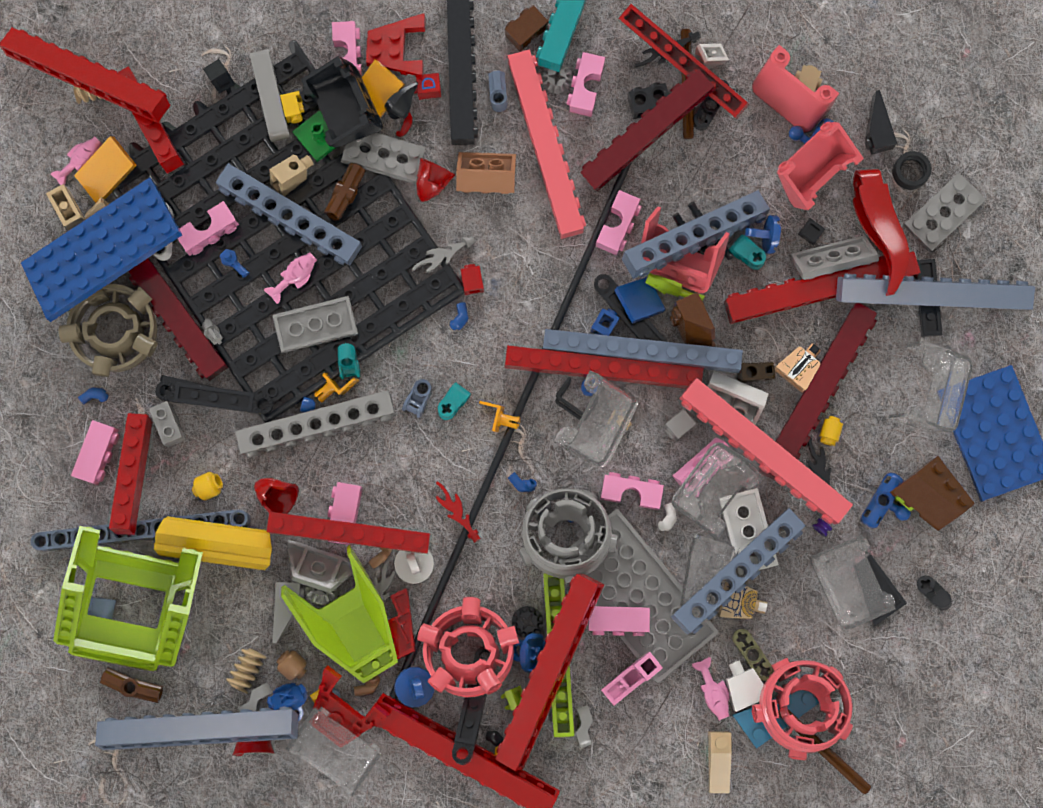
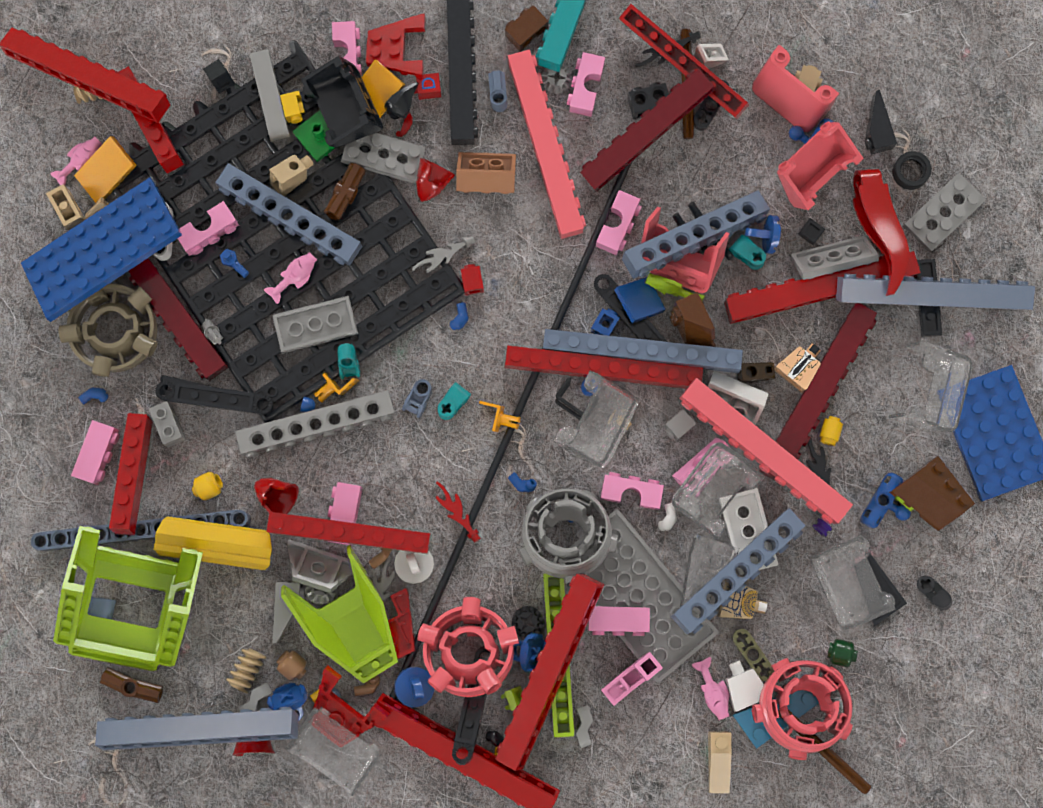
(842, 653): none -> dark green head

